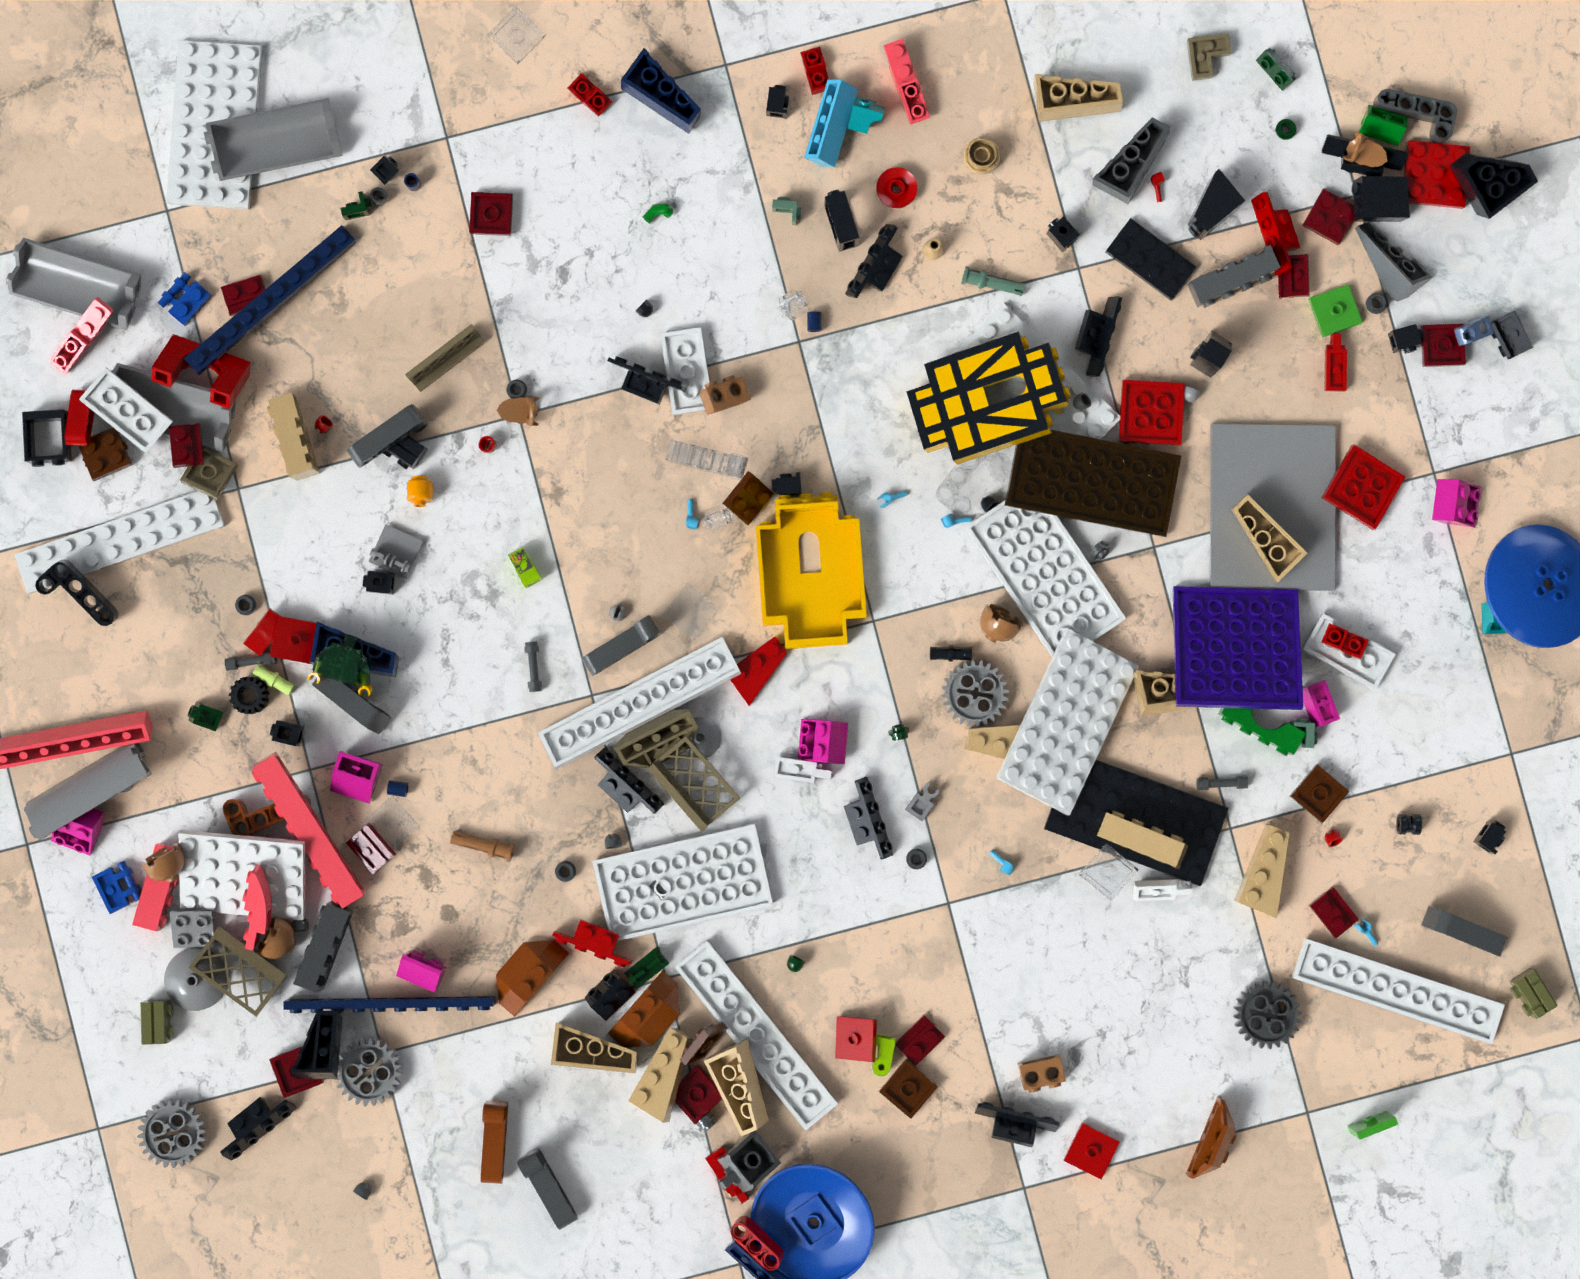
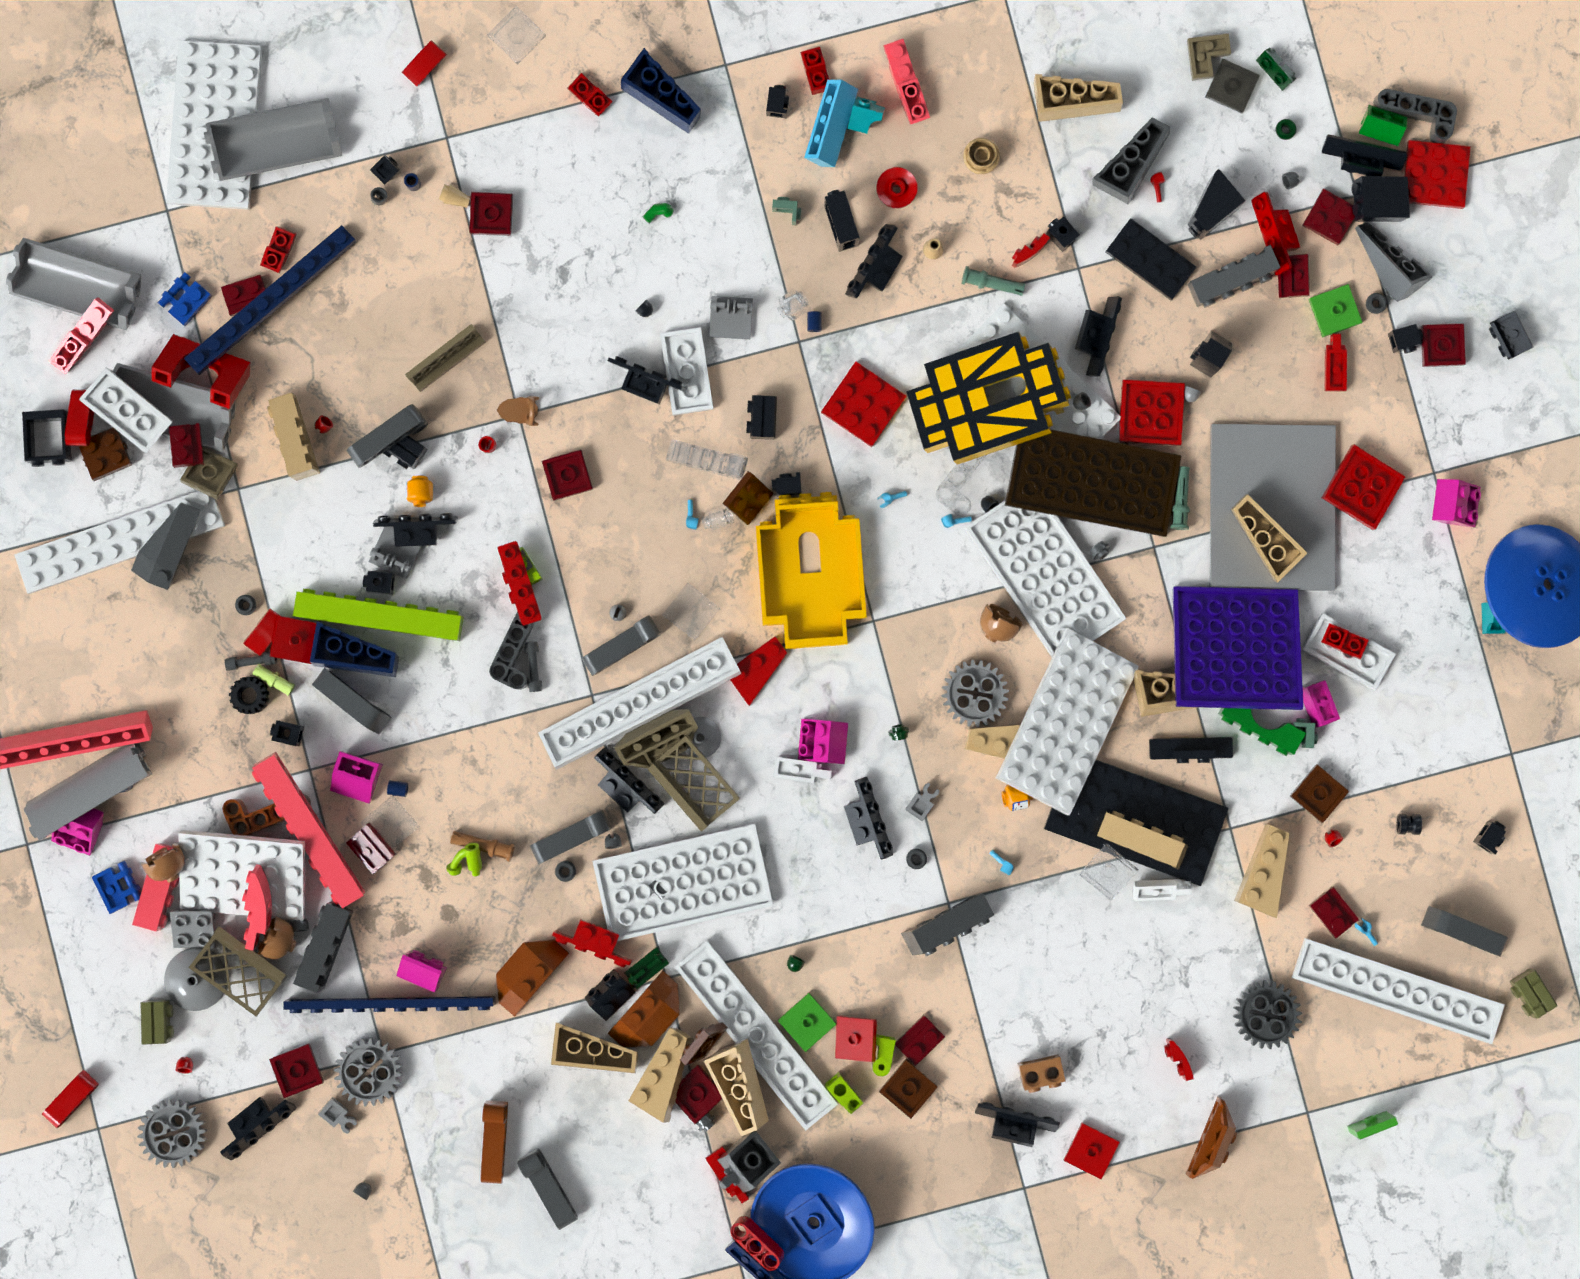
(70, 1099): none -> red beam
(79, 595): black beam -> none
(163, 552): none -> dark grey wedge
(184, 1065): none -> red hinge
(204, 716): dark green bracket -> none
(278, 249): none -> red slope
(321, 1048): black wedge -> none
(335, 1113): none -> light grey plate
(343, 665): clear green torso -> none
(355, 210): dark green bracket -> none
(378, 616): none -> lime brick
(415, 531): none -> black bracket
(424, 63): none -> red slope
(454, 196): none -> tan cone
(473, 858): none -> lime plant
(508, 664): none -> dark grey beam
(516, 383): dark grey plate -> none
(519, 582): none -> red bracket
(567, 475): none -> dark red plate
(570, 837): none -> dark grey beam
(725, 397): medium nougat brick -> none
(730, 317): none -> light grey hinge
(762, 417): none -> black brick
(807, 1022): none -> bright green plate
(843, 1093): none -> lime leg
(863, 404): none -> red plate
(948, 925): none -> dark grey wedge
(950, 653): black pin -> none
(1015, 799): none -> light orange head
(1022, 256): none -> red slope
(1175, 1053): none -> red slope
(1180, 509): none -> sand green pin
(1191, 748): none -> black bracket
(1232, 86): none -> clear smoke plate
(1239, 782): dark grey bar -> none
(1290, 180): none -> dark grey hinge
(1365, 152): medium nougat piece -> none
(1471, 330): sand blue leg -> none
(1492, 181): black brick -> none

